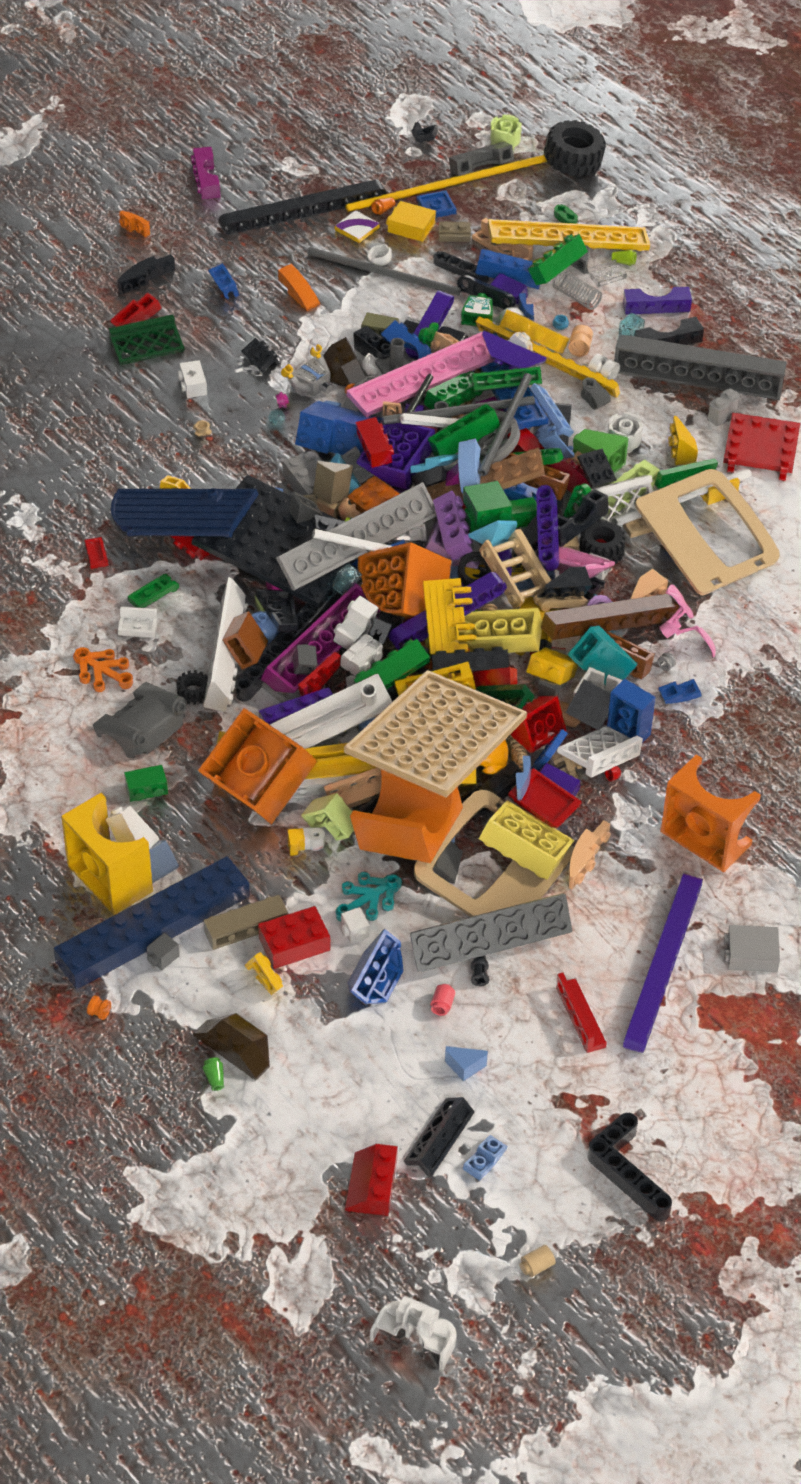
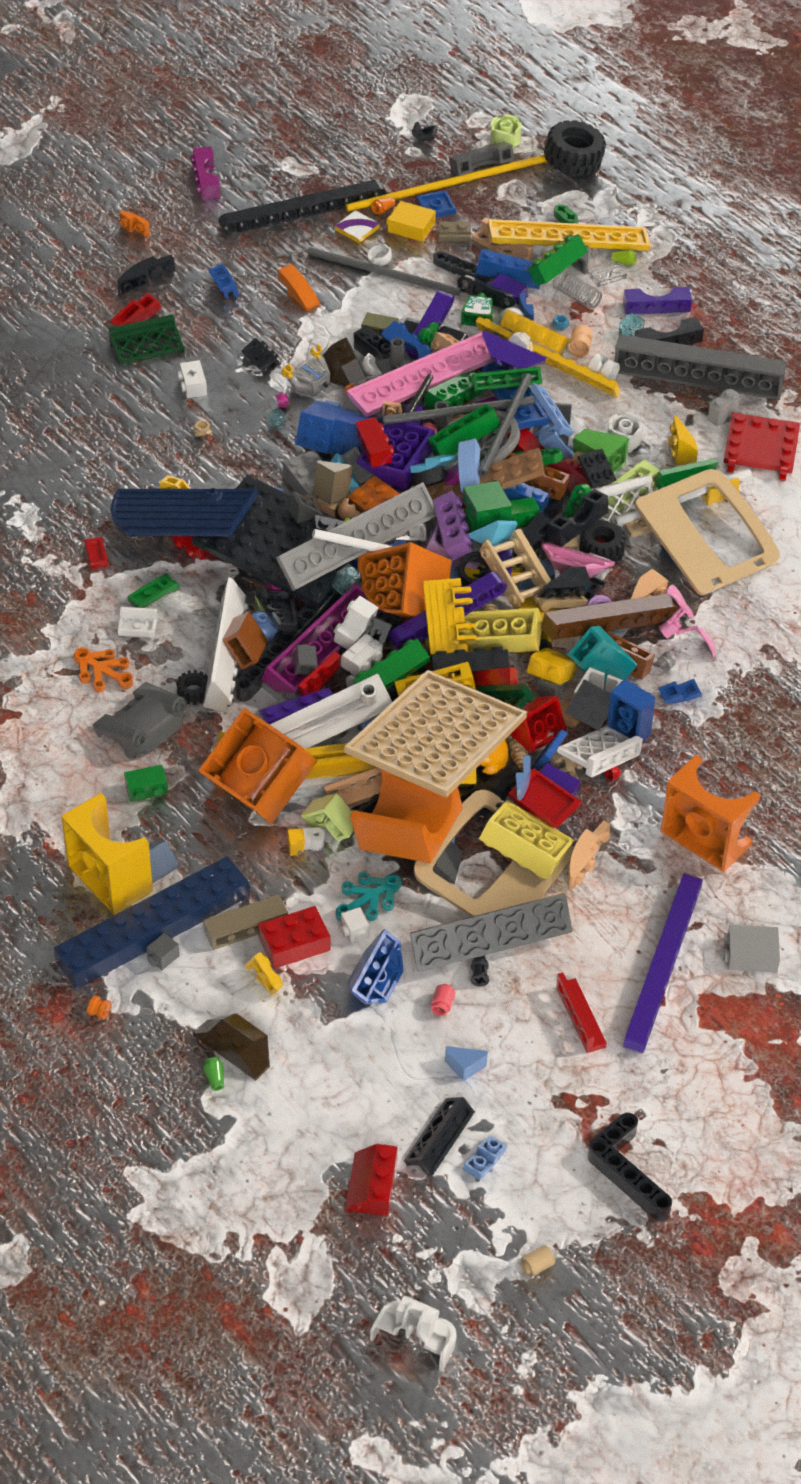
(129, 826): white slope -> none
(423, 420): white axle -> none
(548, 535): dark purple beam -> none
(594, 393): dark grey piece -> none

